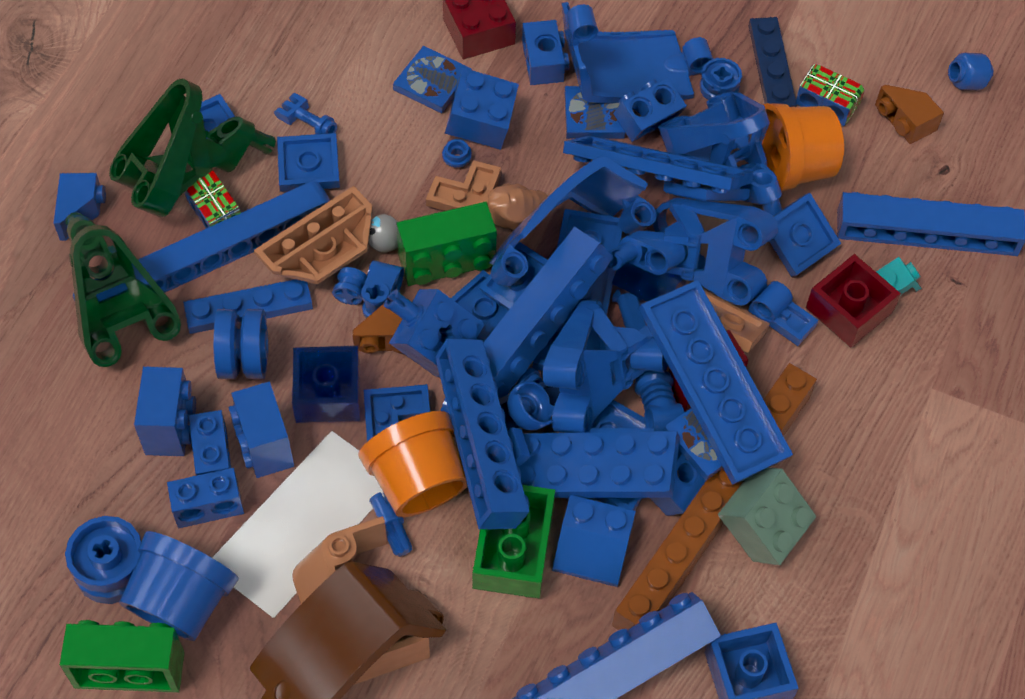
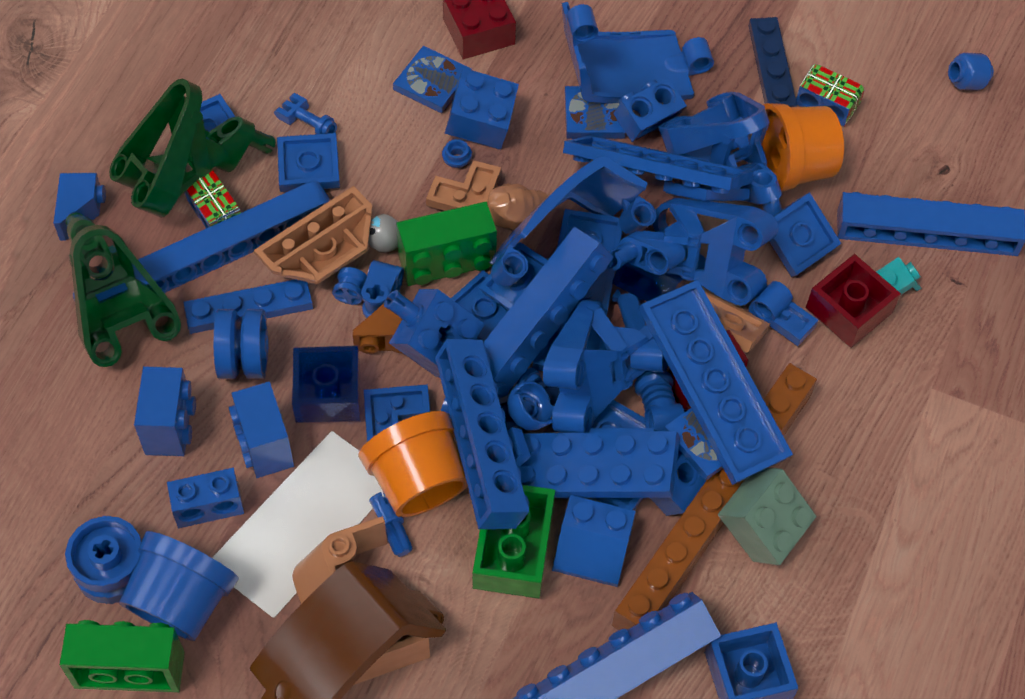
(209, 442): blue brick -> none
(544, 52): blue brick -> none
(719, 77): blue wheel -> none
(909, 111): dark orange slope -> none

